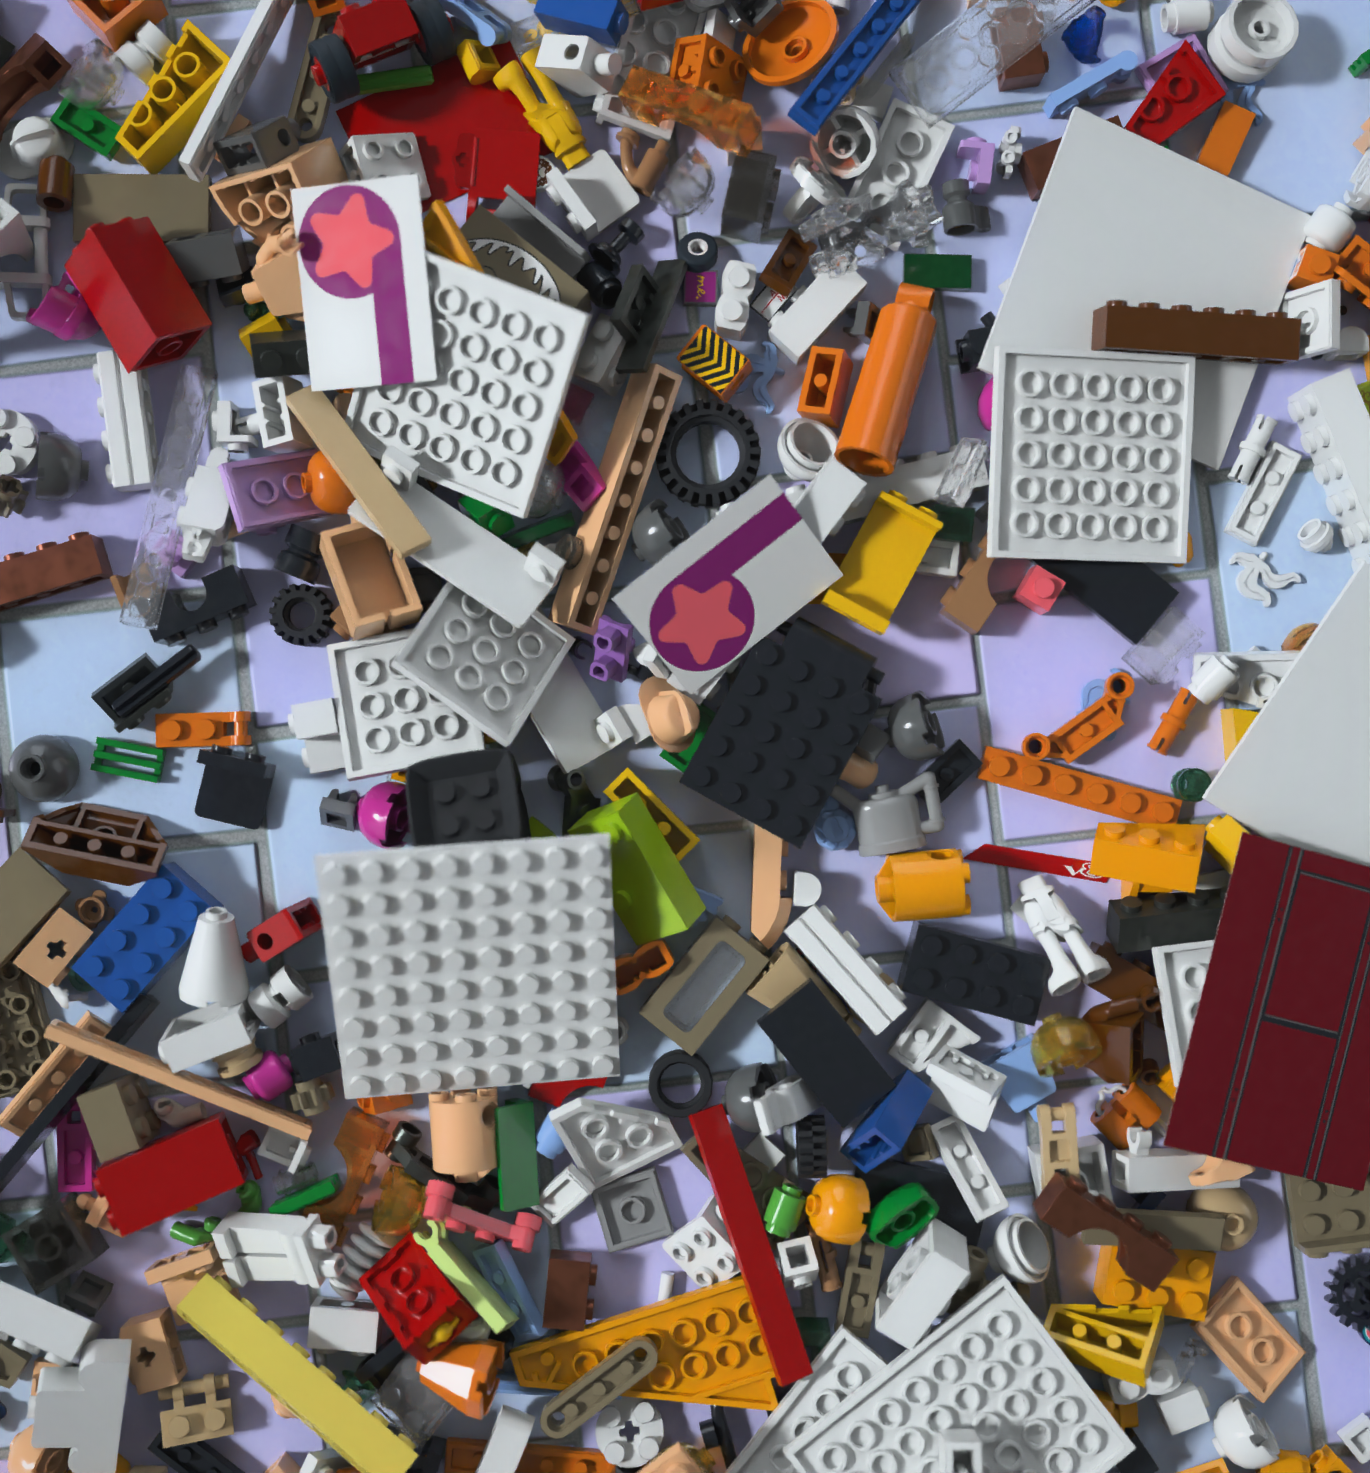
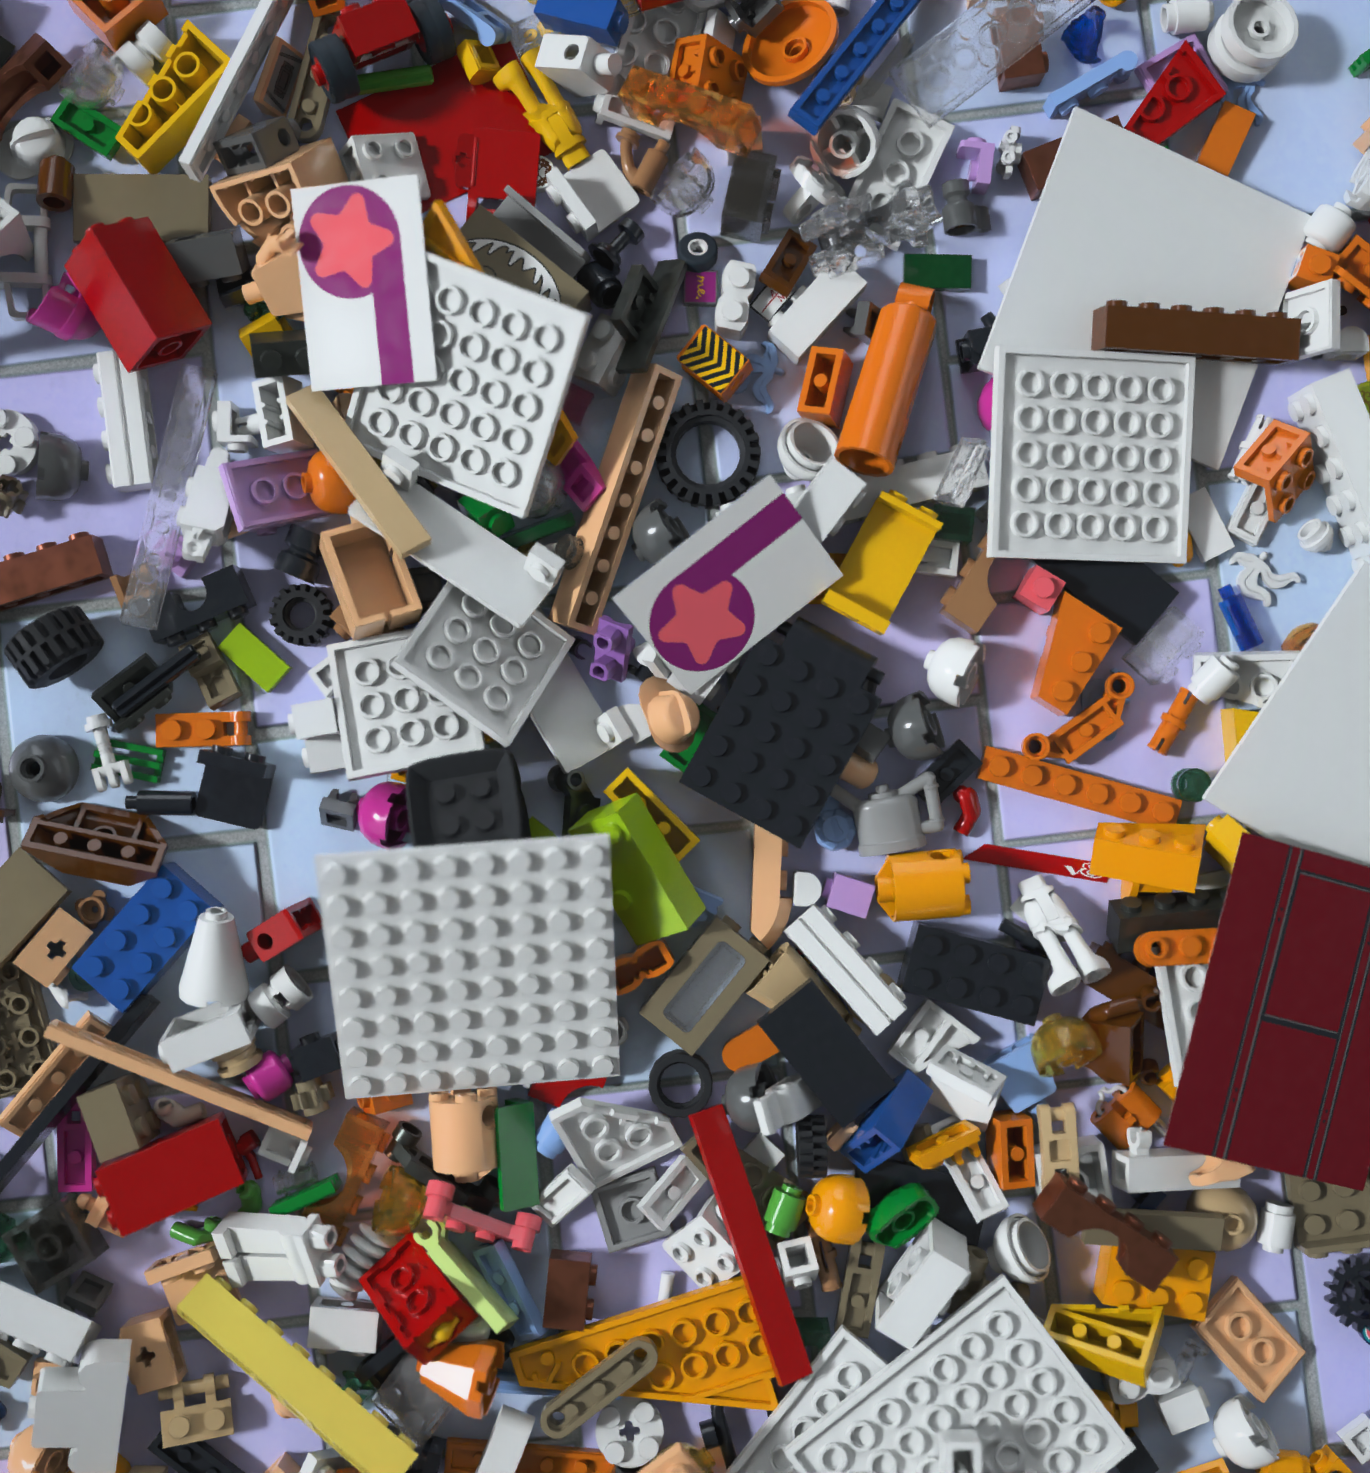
(54, 647): none -> black tyre
(98, 725): none -> white hinge
(163, 802): none -> black cylinder
(213, 673): none -> dark tan slope
(254, 657): none -> lime tile
(278, 79): none -> slope
(322, 677): none -> white tile
(672, 1192): none -> white plate
(748, 1048): none -> orange tile
(838, 1136): none -> light nougat tile
(847, 894): none -> lavender brick
(944, 1144): none -> light orange plate
(954, 669): none -> white cylinder
(970, 809): none -> red arm
(1011, 1149): none -> orange brick
(1022, 935): none -> black bar
(1071, 653): none -> orange wedge
(1175, 947): none -> orange plate
(1206, 527): none -> white tile
(1239, 619): none -> clear blue cylinder
(1276, 1226): none -> white brick
(1281, 464): none -> orange bracket

